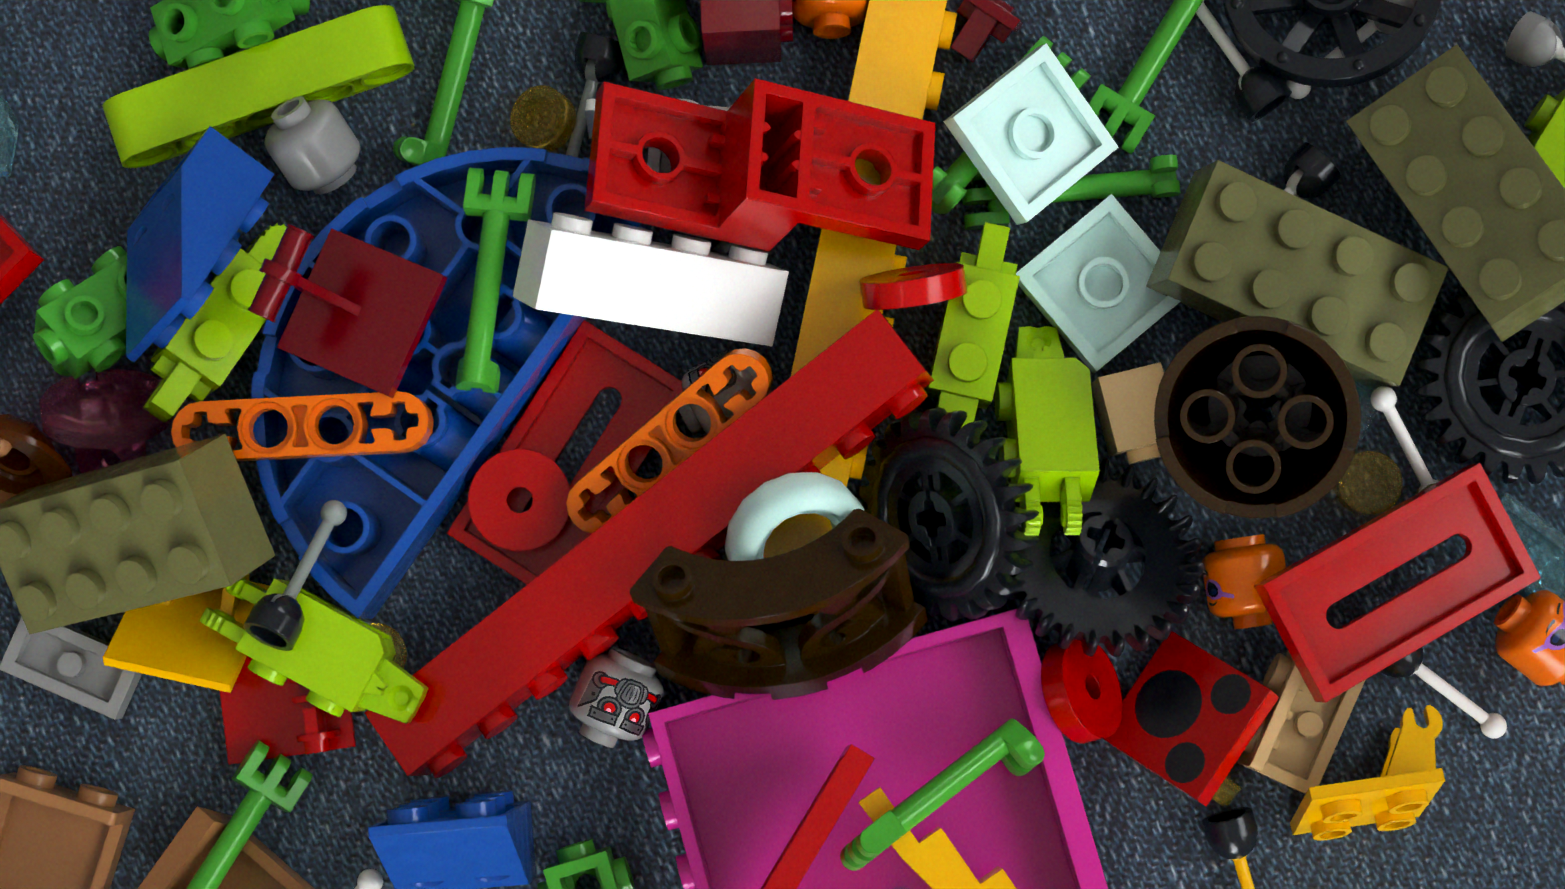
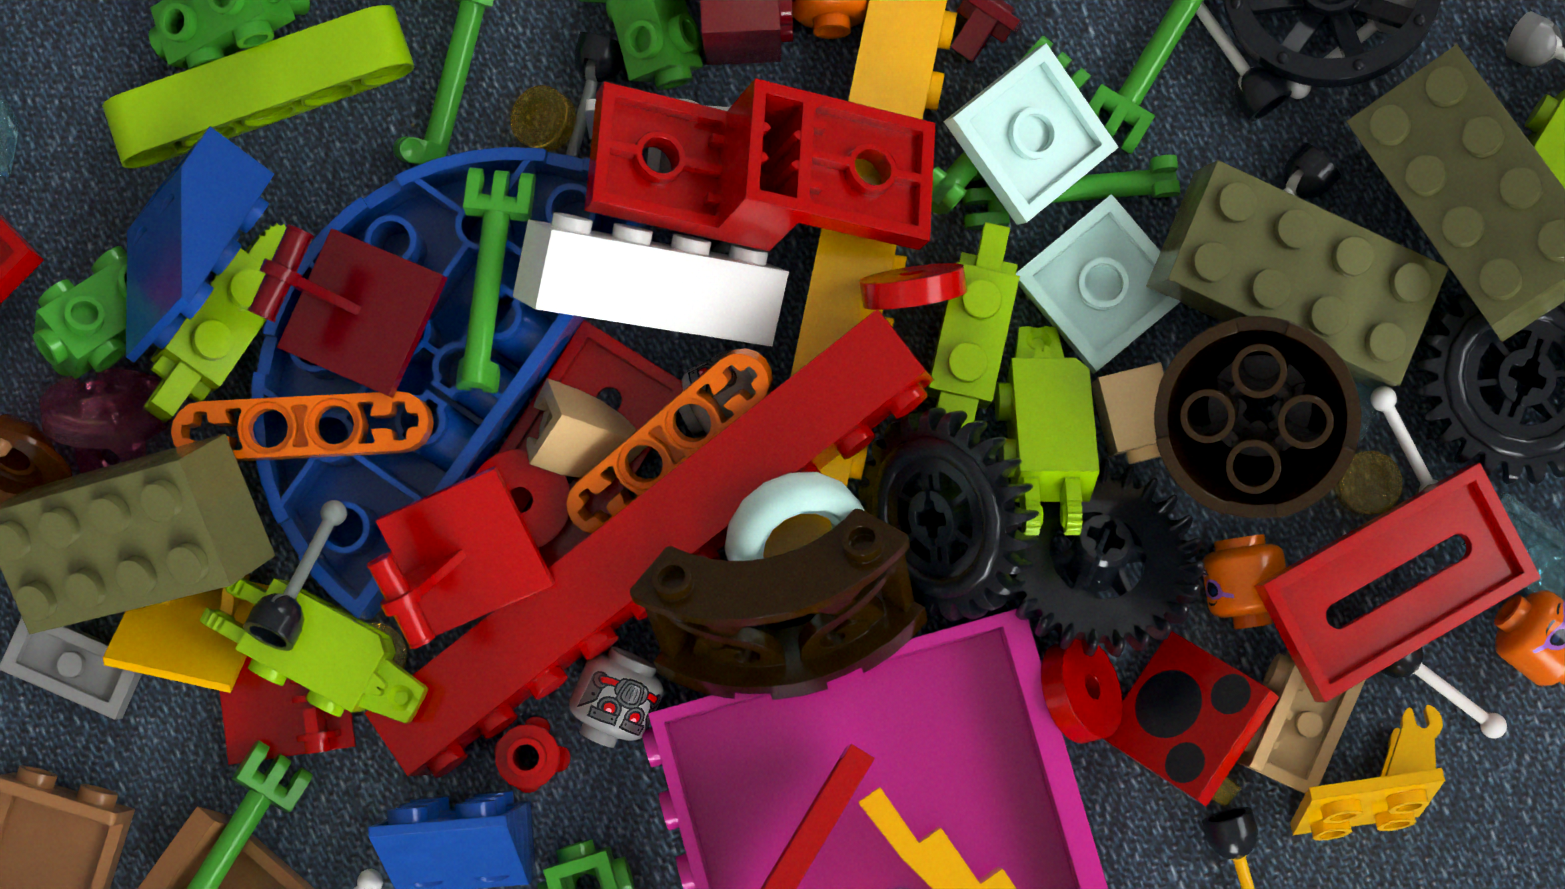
(312, 145): light grey head -> none
(456, 558): none -> red plate
(551, 755): none -> red brick
(576, 431): none -> tan brick
(1009, 743): bright green hinge -> none

